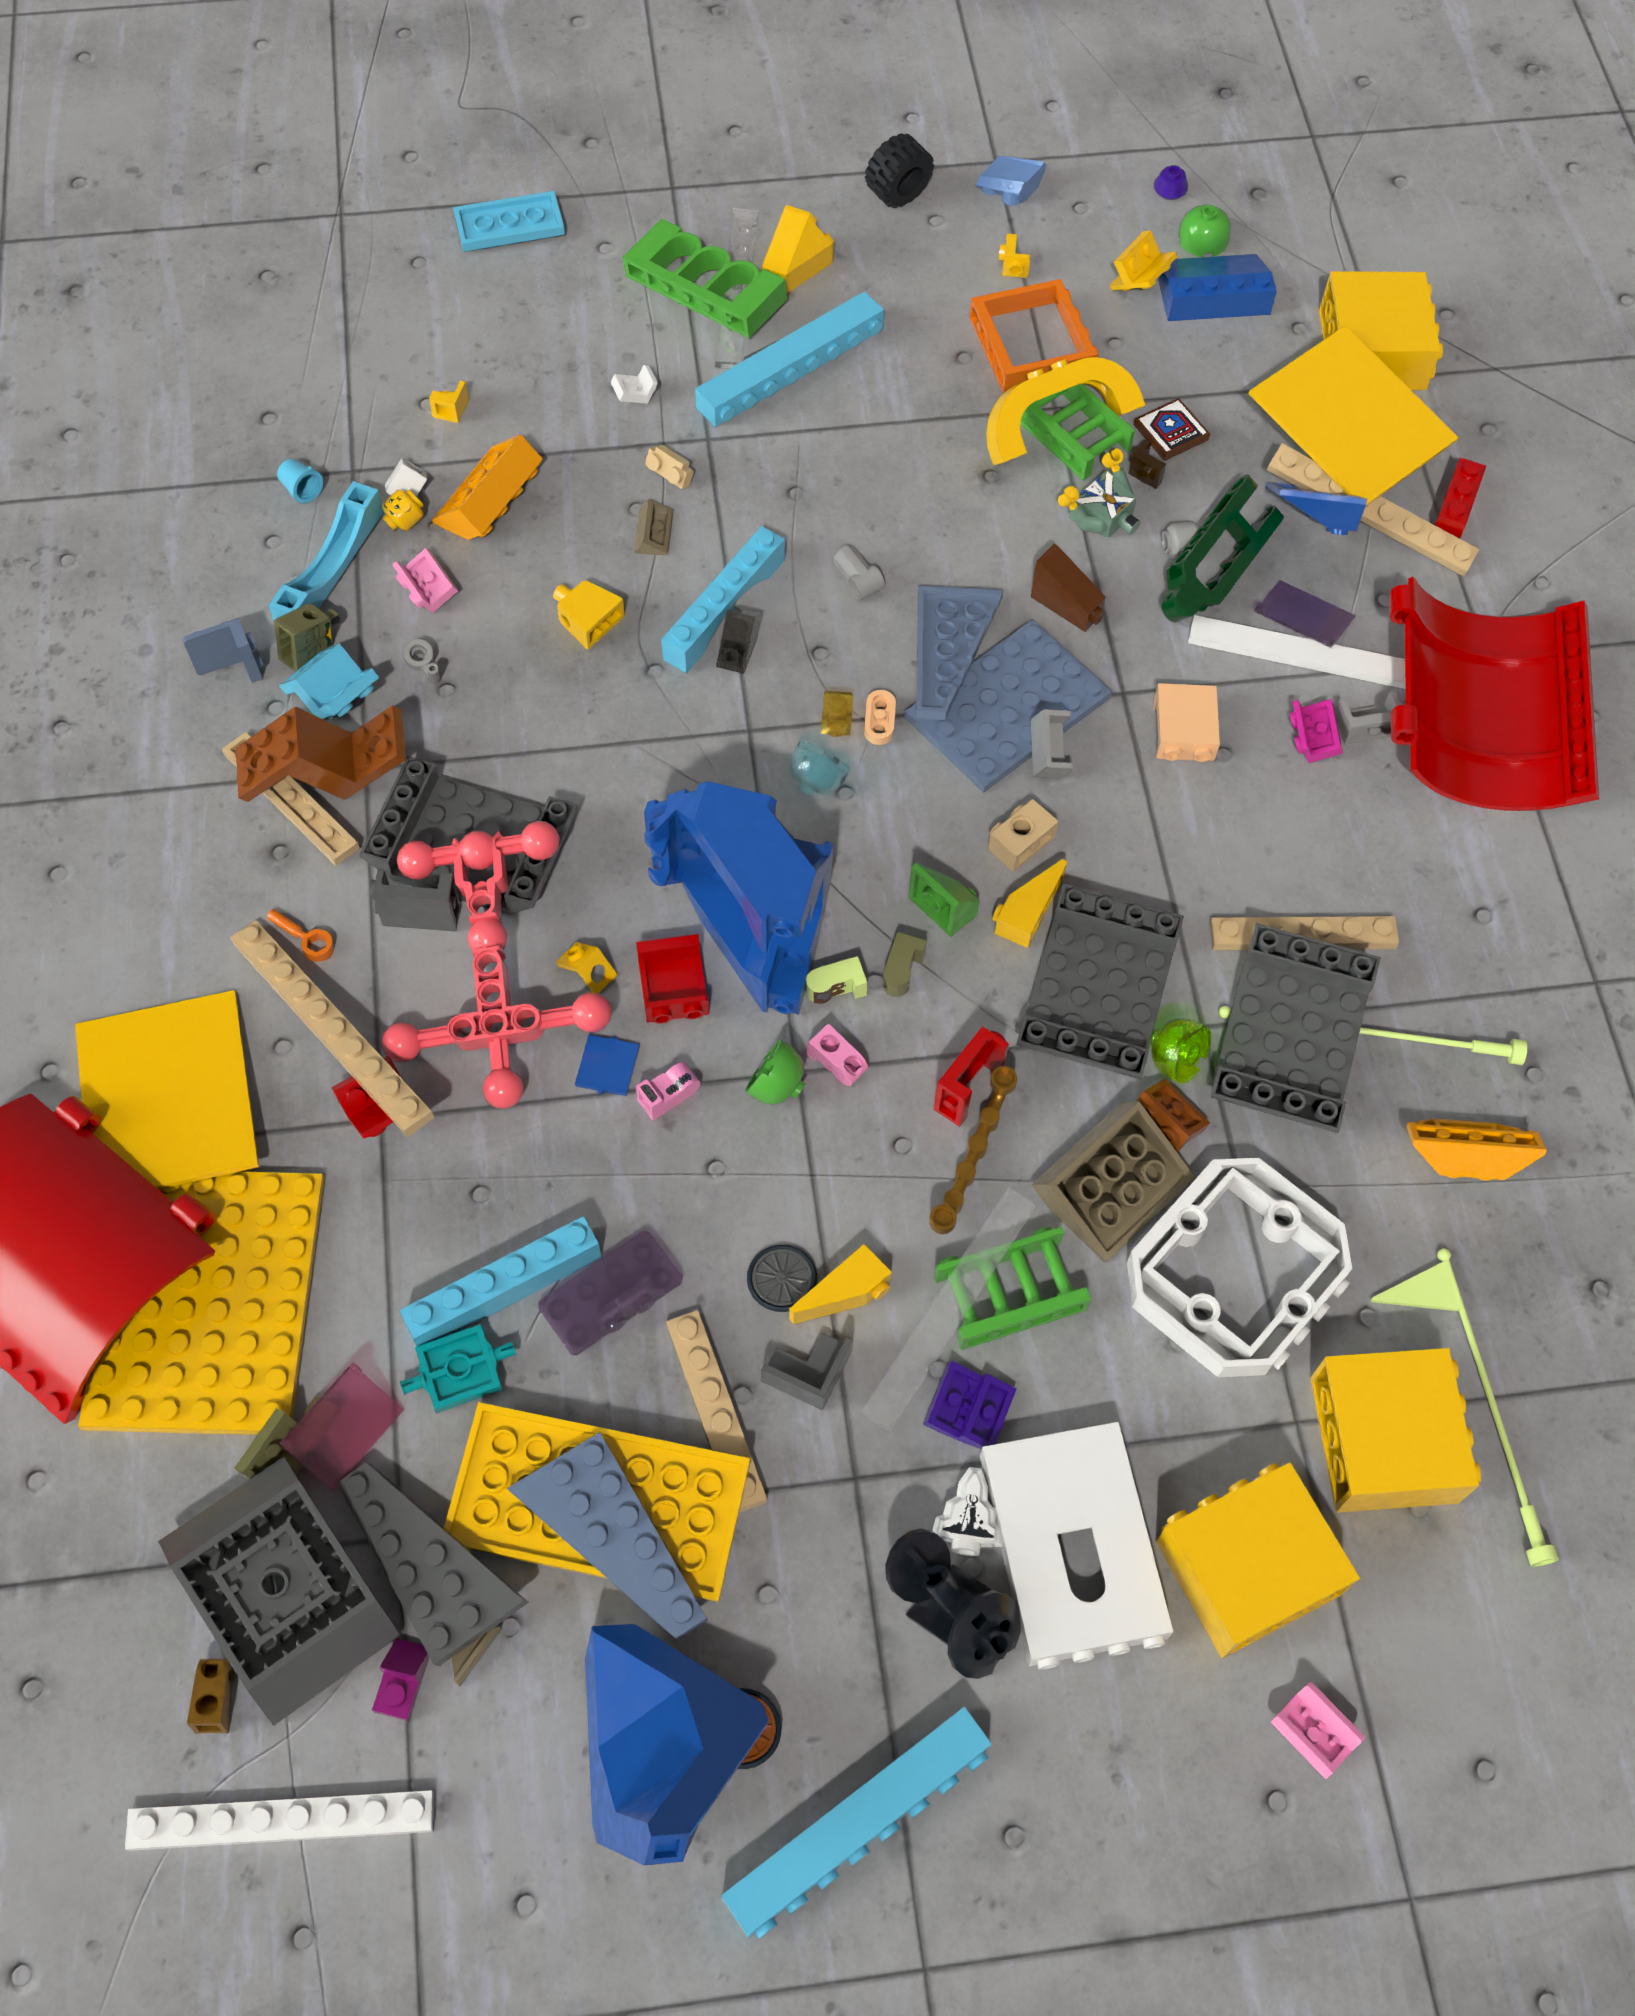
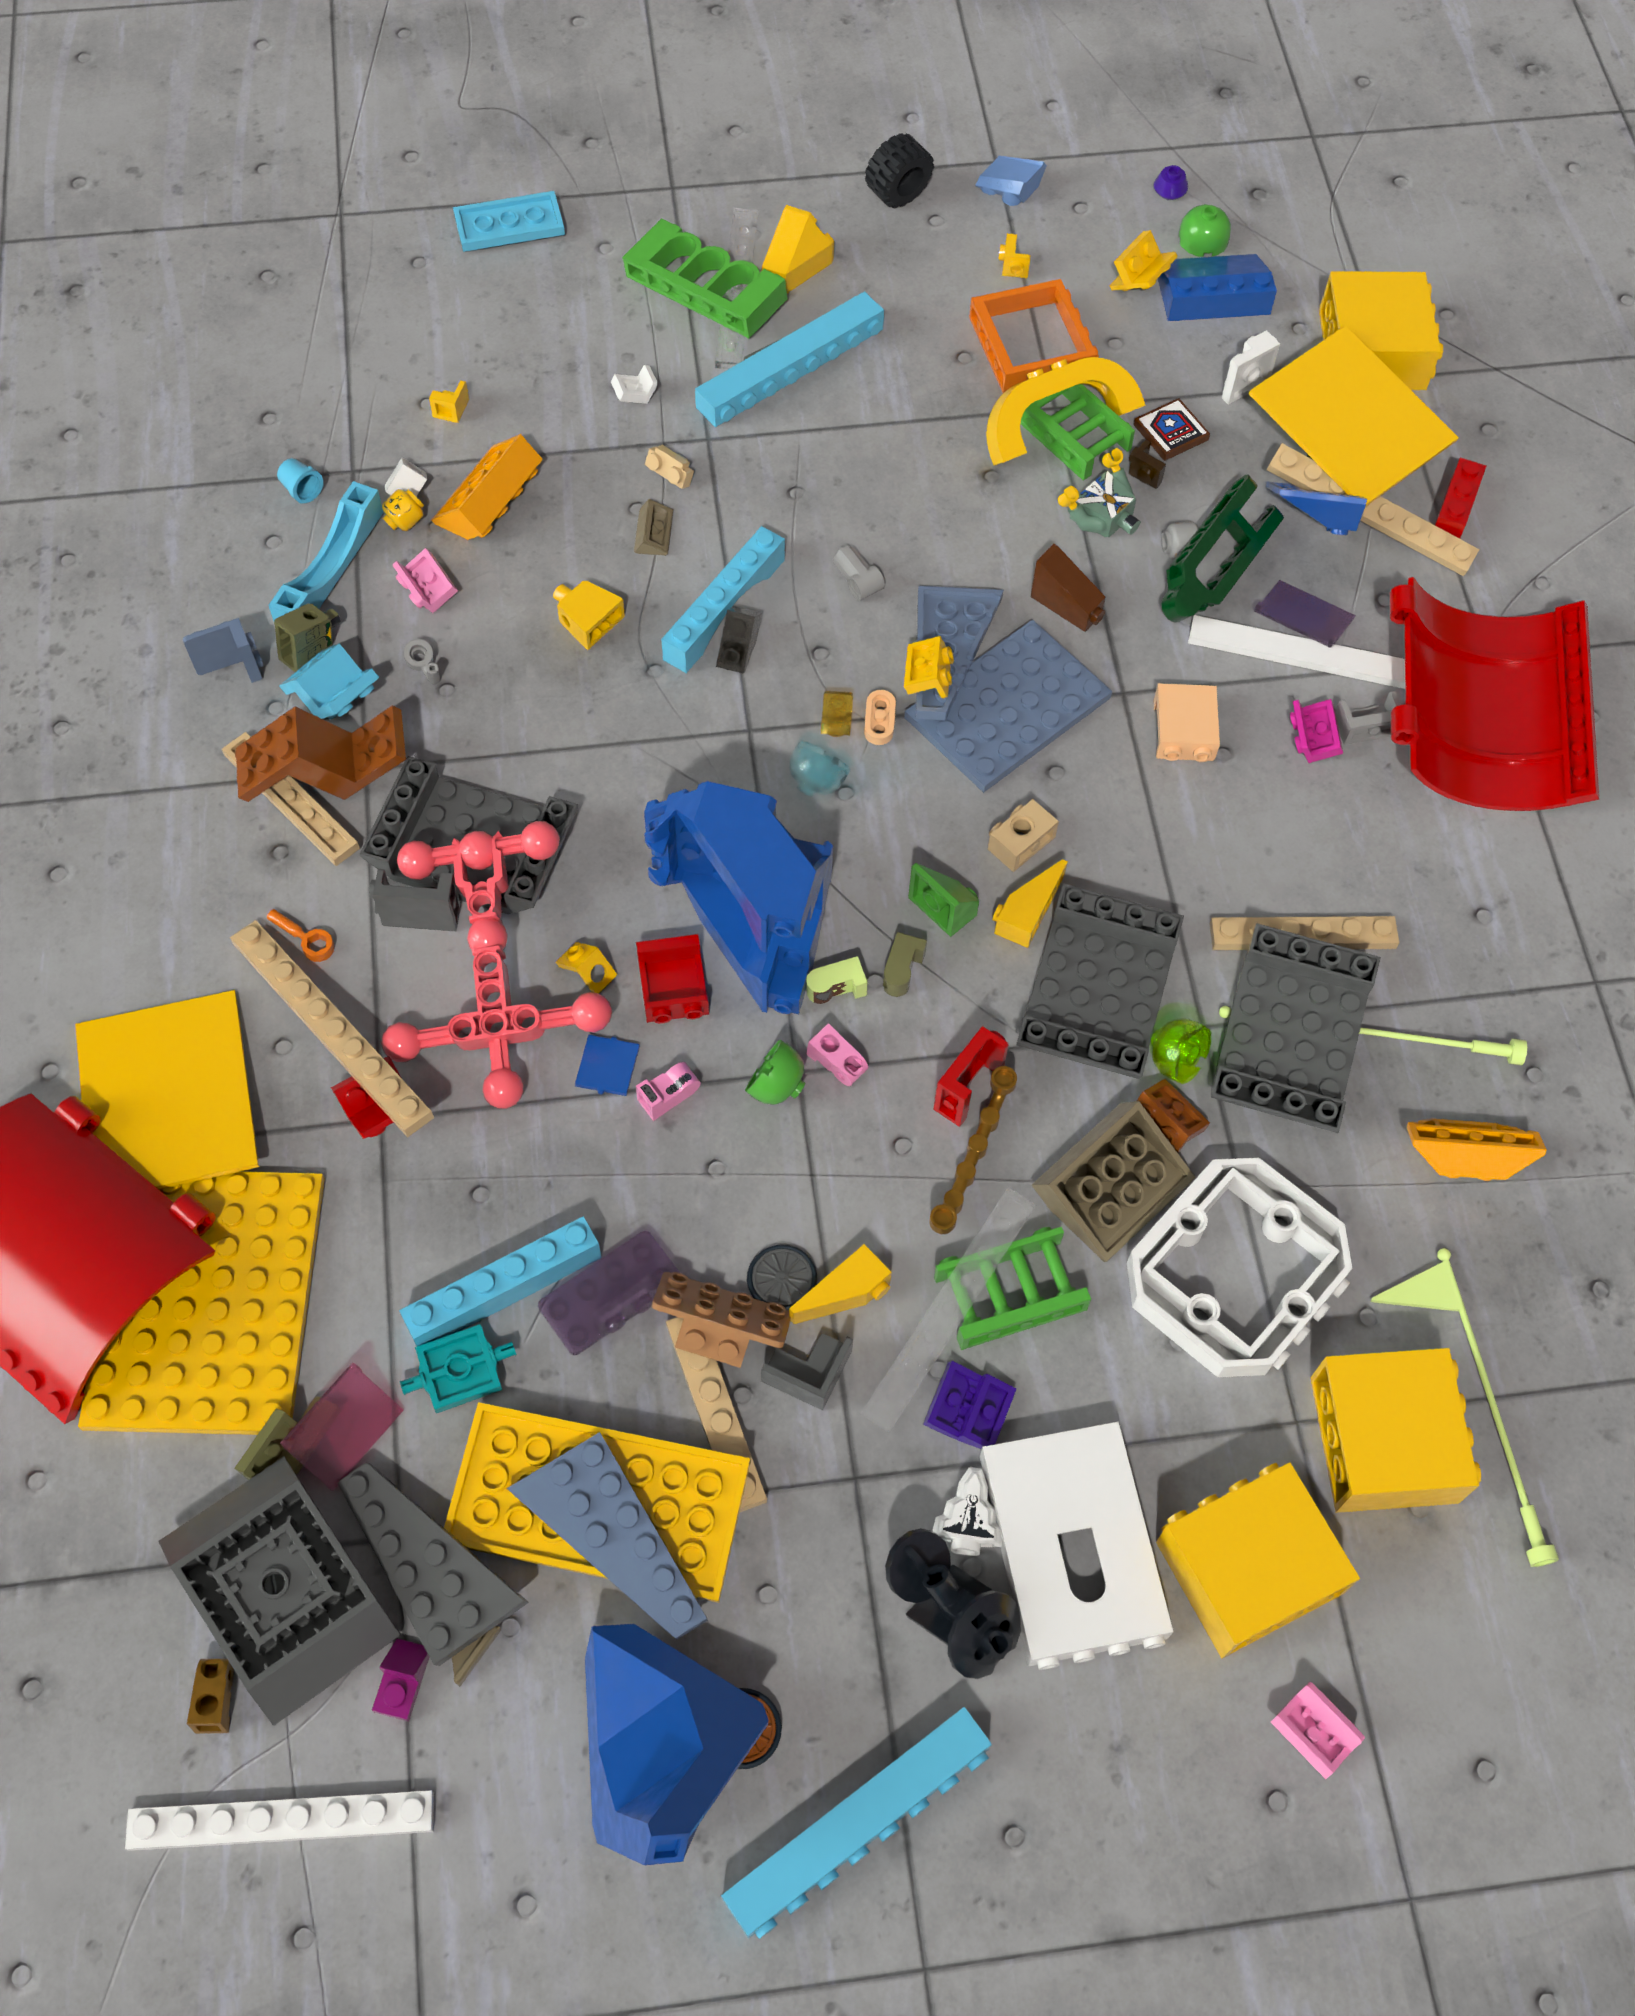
(718, 1320): none -> medium nougat bracket
(928, 666): none -> yellow bracket
(1049, 744): light grey panel -> none
(1251, 366): none -> white plate

